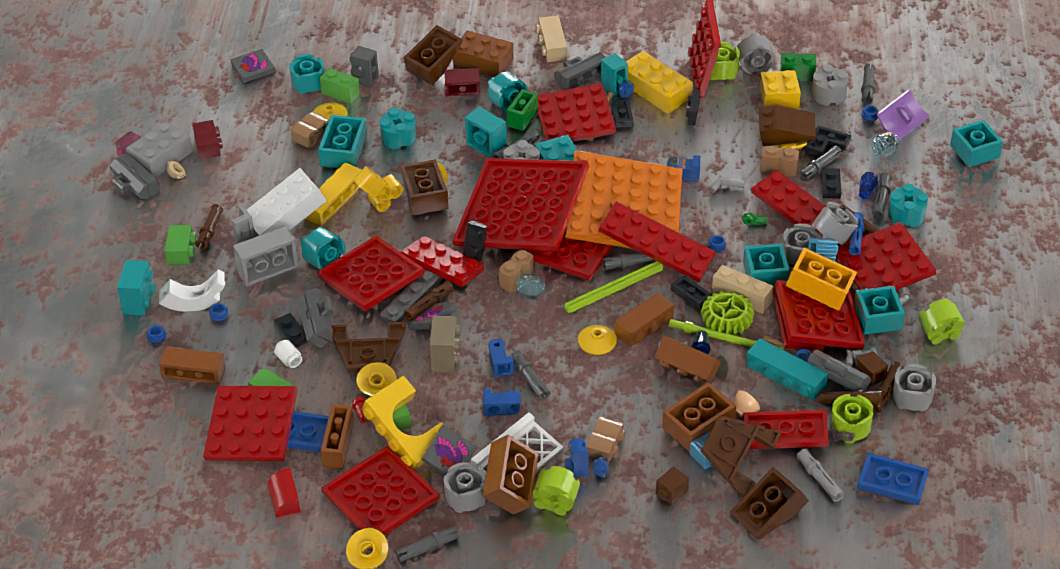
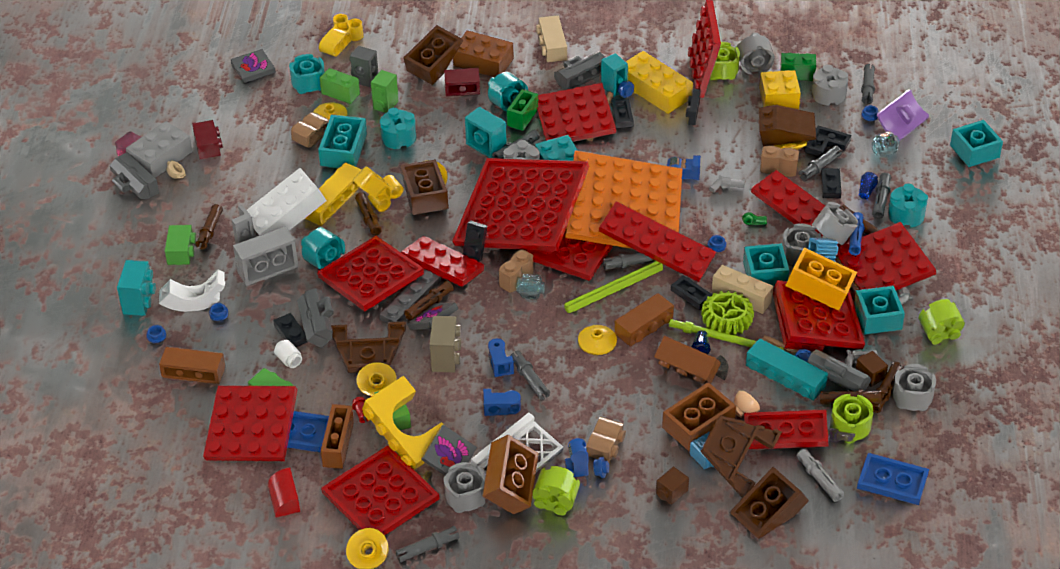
(341, 35): none -> yellow piece
(373, 225): none -> reddish brown pin
(384, 91): none -> bright green brick

